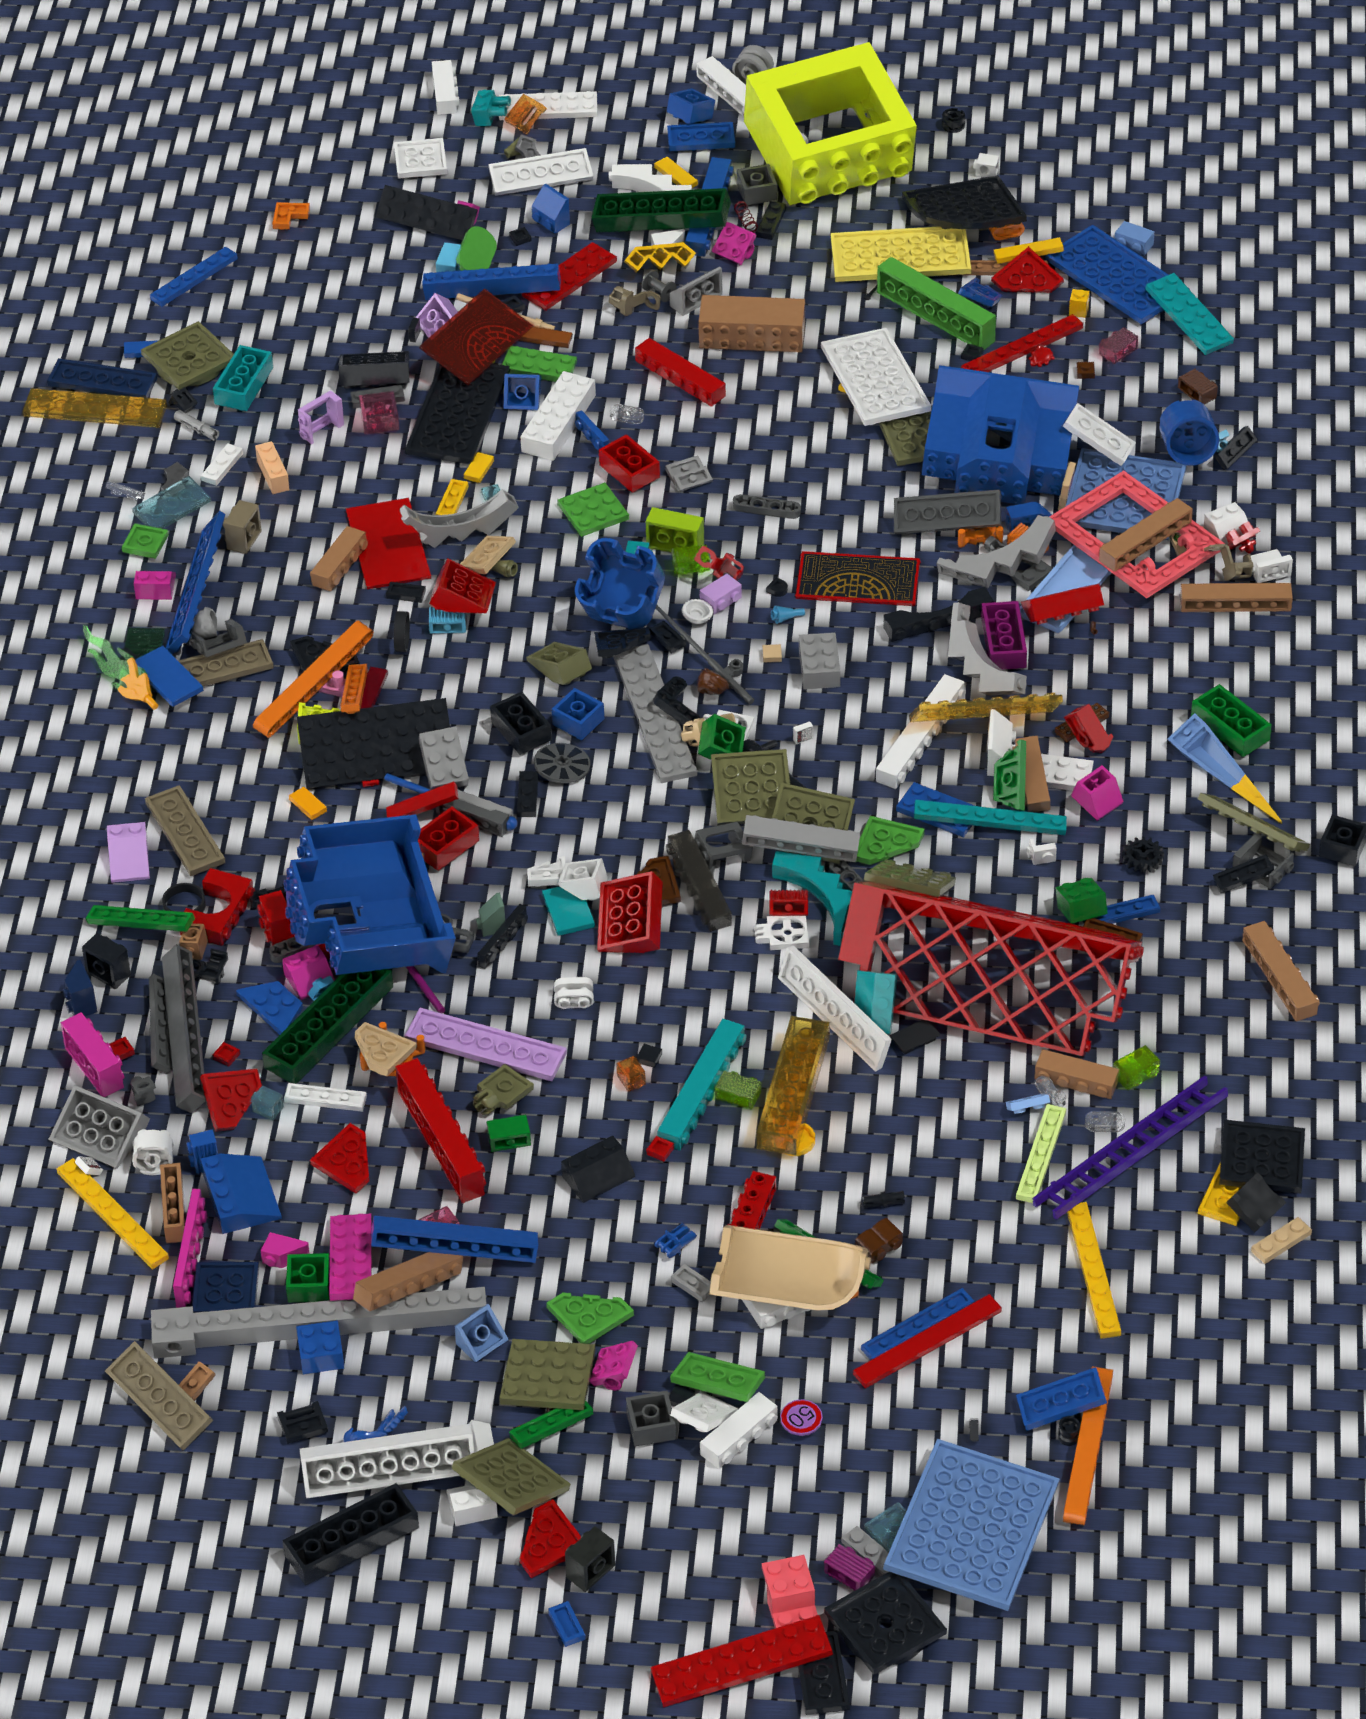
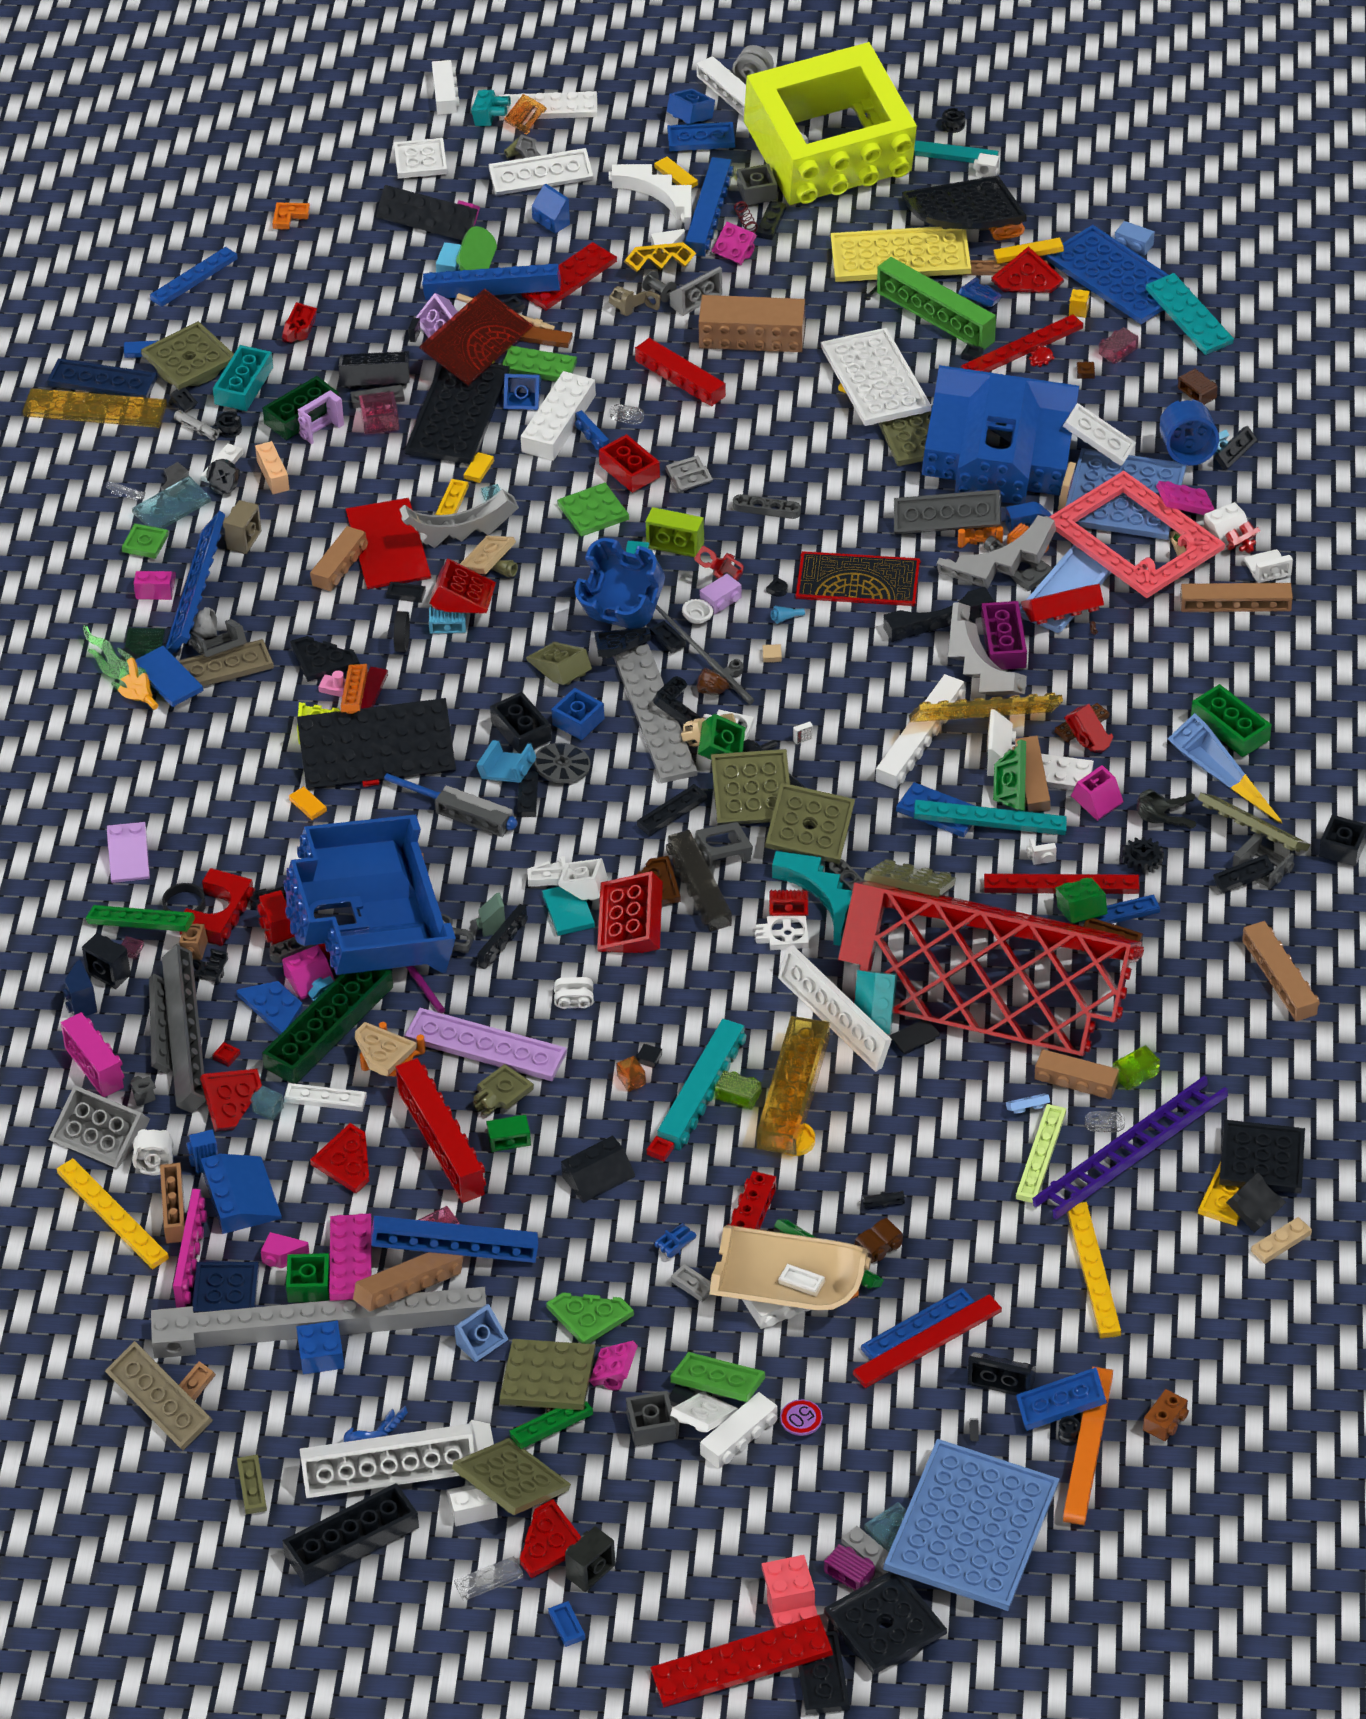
(88, 1165): white tile -> none
(122, 1048): red plate -> none
(133, 946): none -> clear pink tile
(185, 830): dark tan plate -> none
(222, 476): none -> black tile
(228, 423): none -> black wheel
(251, 1484): none -> olive plate
(283, 412): none -> dark green brick
(299, 323): none -> red piece
(305, 1426): black plate -> none
(313, 679): orange beam -> none
(424, 801): red tile -> none
(443, 757): light grey brick -> none
(447, 837): red brick -> none
(488, 1578): none -> clear plate
(504, 765): none -> dark azure panel
(520, 236): black tile -> none
(661, 210): dark green brick -> none
(671, 809): none -> black plate
(684, 562): clear neon green brick -> none
(801, 838): light grey brick -> none
(801, 1280): none -> white tile
(819, 660): light grey brick -> none
(886, 839): bright green plate -> none
(949, 152): none -> teal tile
(1000, 1374): none -> black slope
(1046, 1086): clear plate -> none
(1047, 882): none -> red plate
(1145, 534): medium nougat brick -> none
(1153, 805): none -> pearl dark grey hair
(1165, 1415): none -> dark orange brick
(1184, 498): none -> dark pink plate
(1233, 570): dark tan piece -> none

